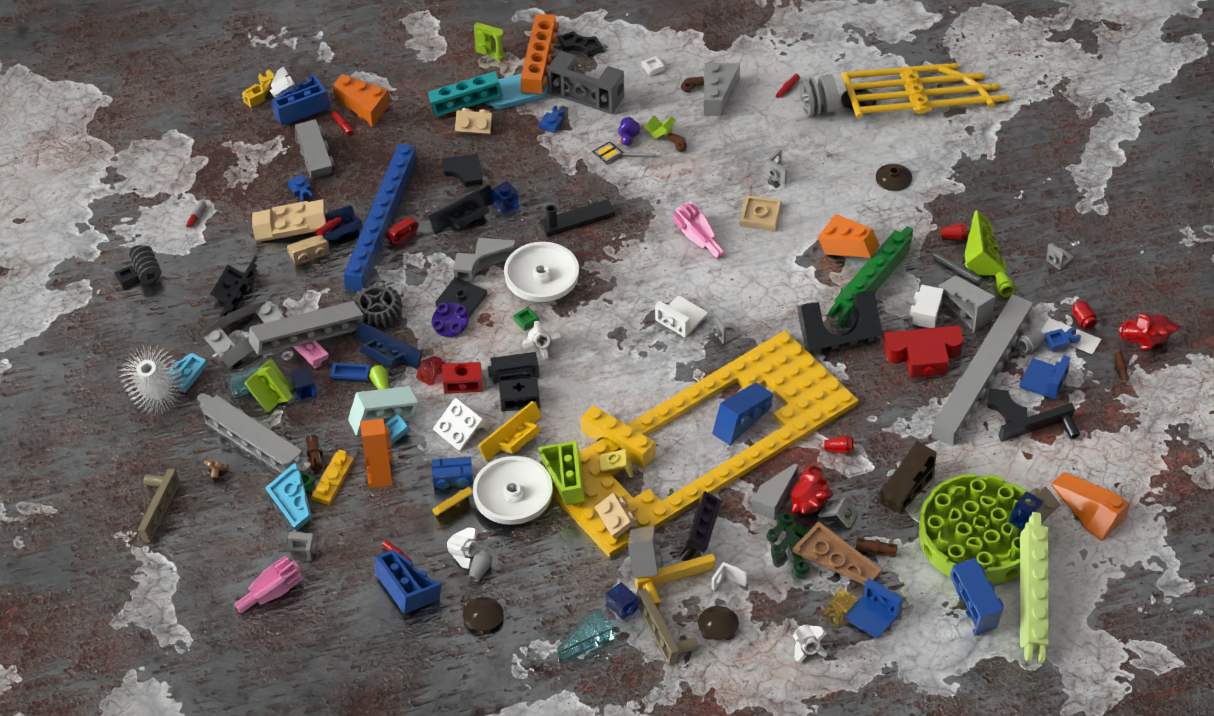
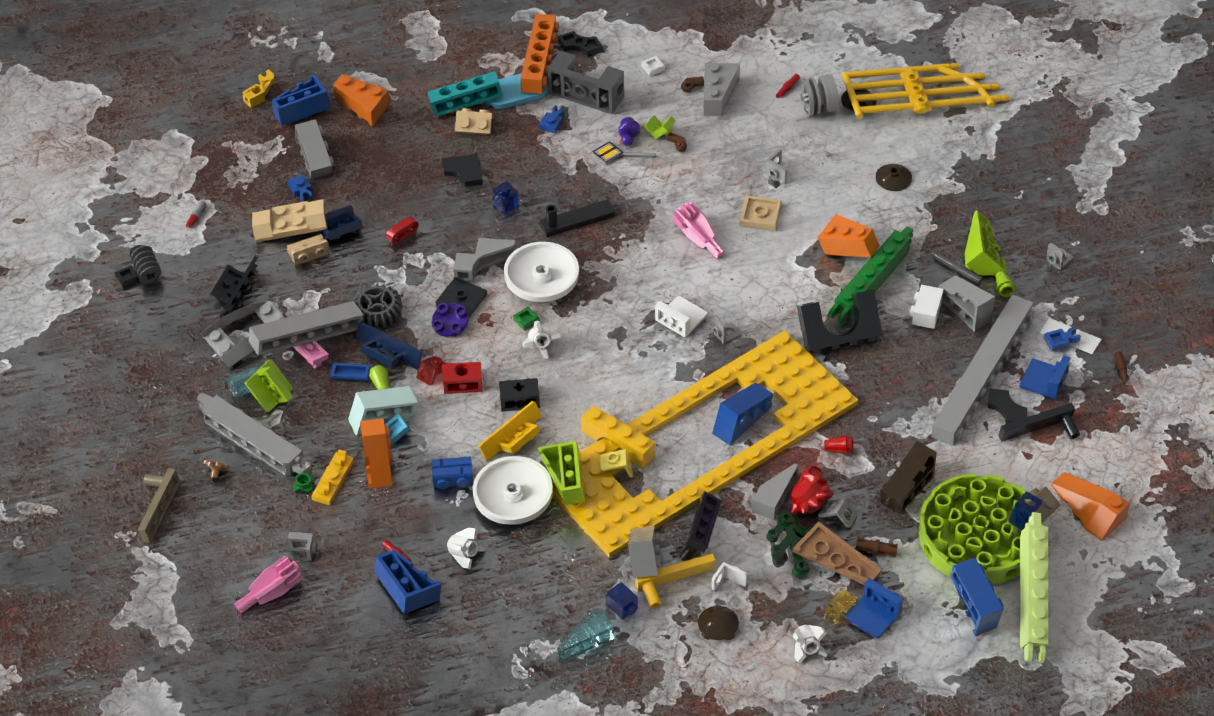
(152, 379): white piece -> none
(191, 368): medium azure wing -> none
(281, 83): white brick -> none
(291, 496): medium azure wing -> none
(302, 383): clear blue brick -> none
(314, 453): reddish brown pin -> none
(328, 226): red piece -> none
(343, 124): red piece -> none
(380, 217): blue brick -> none
(452, 501): yellow tile -> none
(460, 424): white bracket -> none
(464, 210): black bracket -> none
(479, 566): light grey cone -> none
(483, 614): dark brown dish -> none
(484, 41): lime plate -> none
(514, 367): black window -> none
(616, 515): tan bracket -> none
(660, 631): dark tan piece -> none
(924, 349): red brick -> none
(955, 232): red cone -> none
(1030, 342): light grey cone -> none
(1084, 315): red brick -> none
(1147, 330): red head -> none

